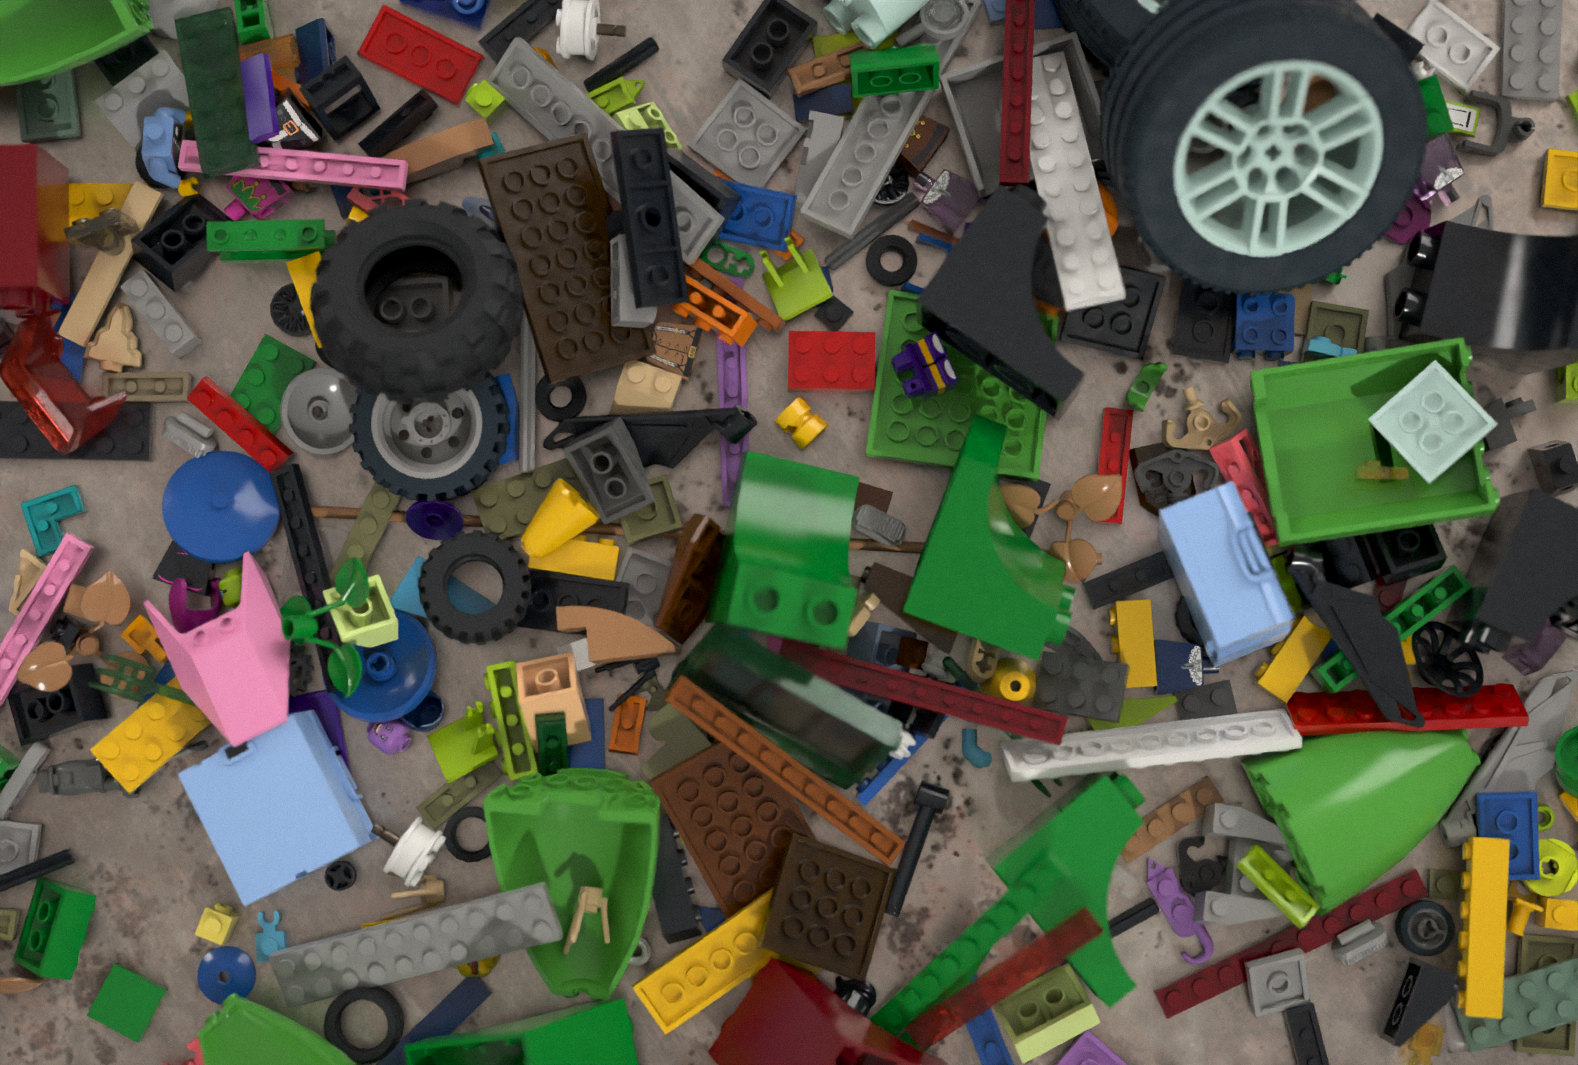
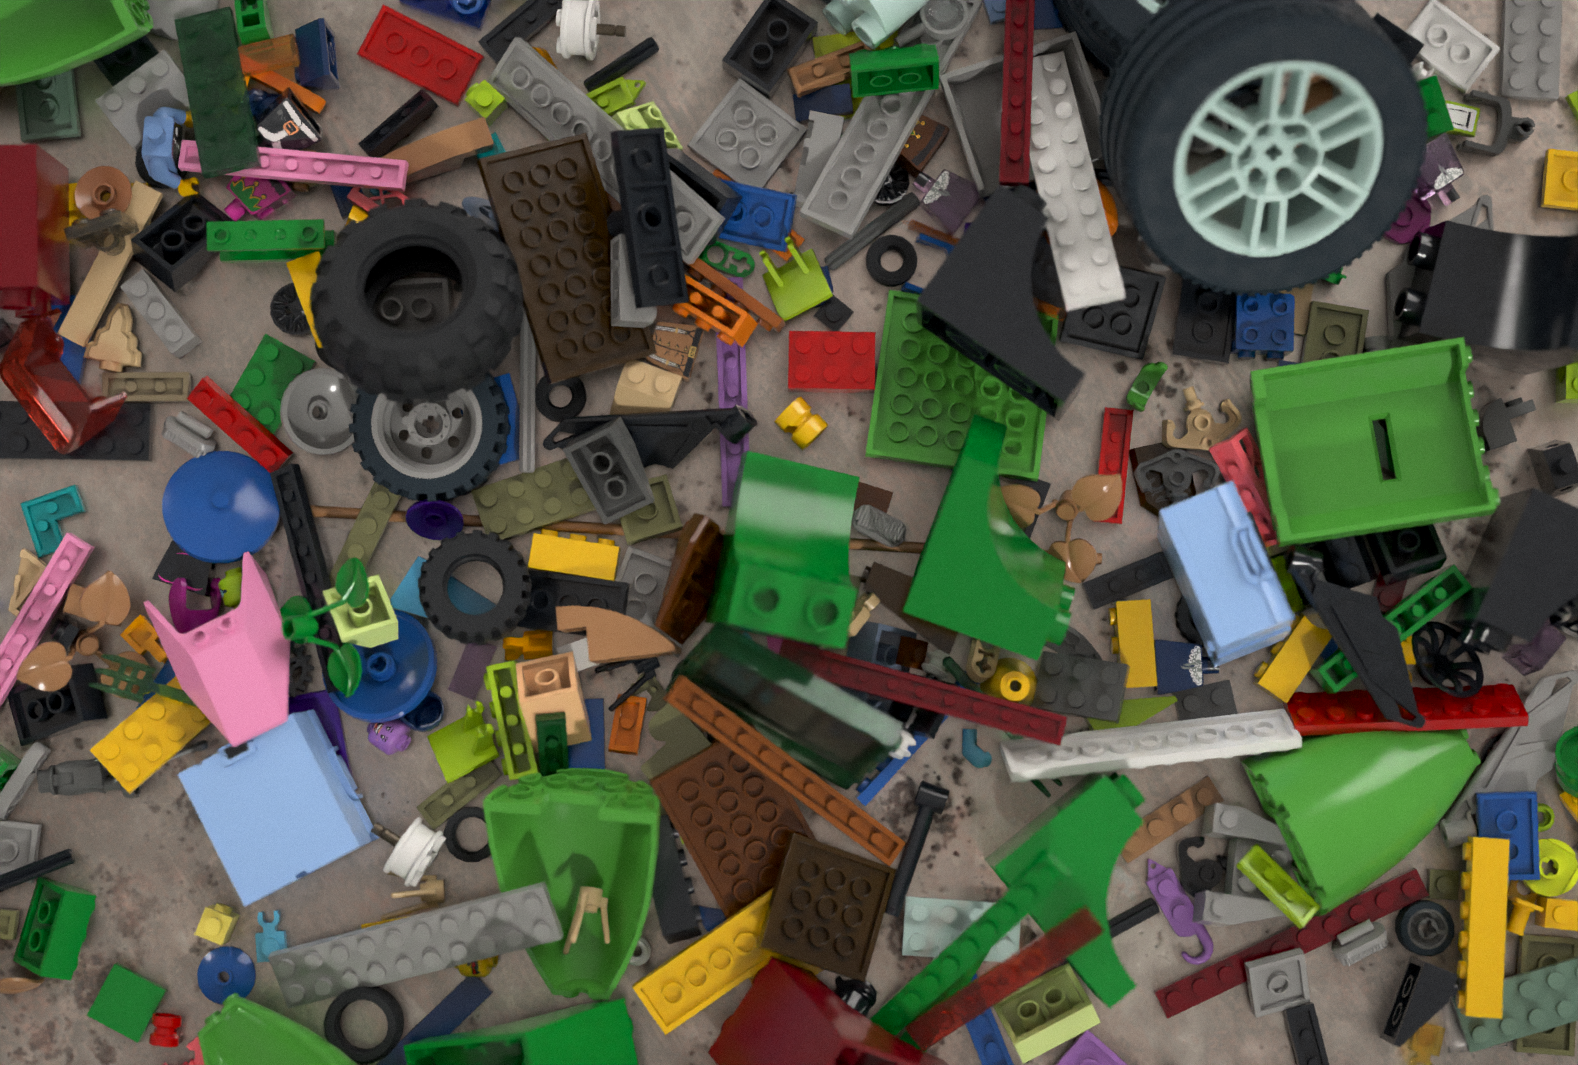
(96, 184): none -> nougat dish
(165, 1033): none -> red wheel
(259, 98): dark purple tile -> none
(322, 94): black window -> none
(337, 880): black wheel -> none
(470, 670): none -> tile
(533, 645): none -> light orange plate
(557, 520): yellow cone -> none
(929, 367): dark purple hips -> none
(936, 922): none -> light aqua plate
(1323, 348): medium azure plate -> none
(1373, 470): clear yellow plate -> none
(1432, 422): light aqua plate -> none

